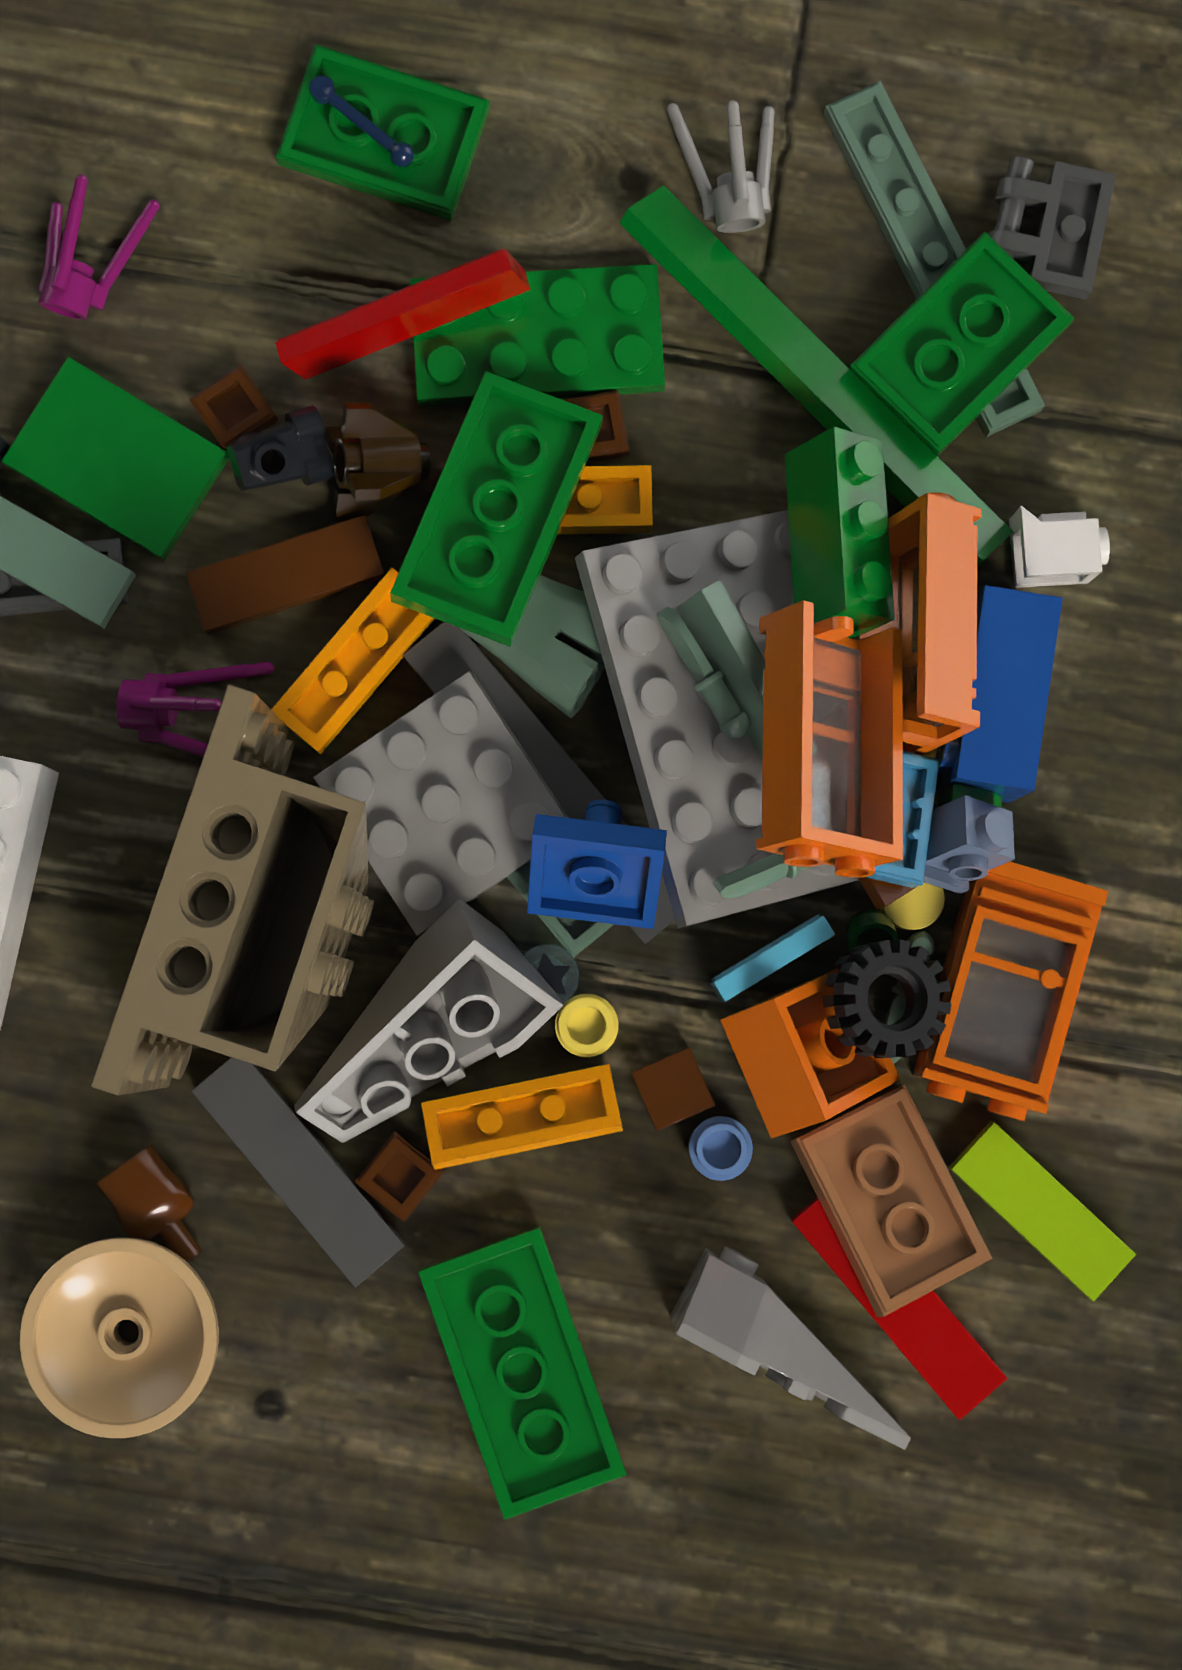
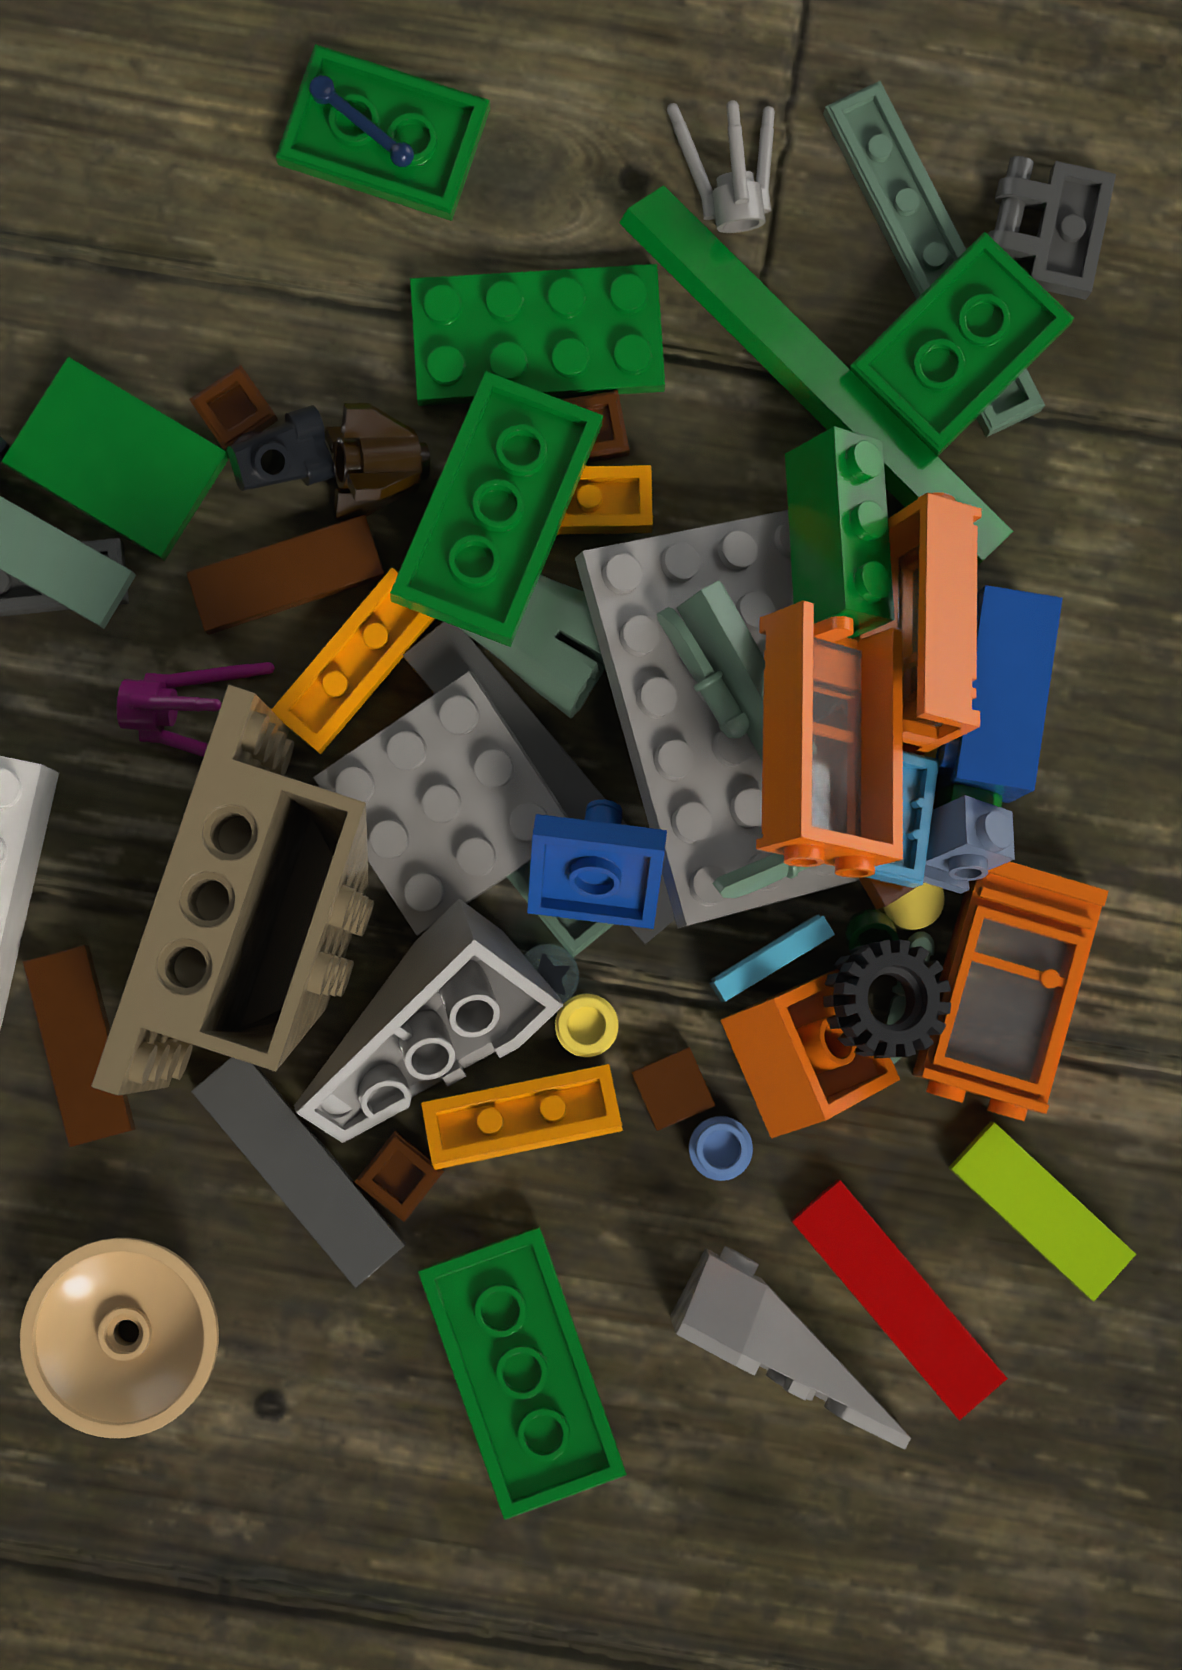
(68, 283): magenta plant -> none
(74, 1038): none -> reddish brown tile
(151, 1201): reddish brown piece -> none
(403, 314): red tile -> none
(891, 1200): medium nougat tile -> none
(1056, 548): white window -> none

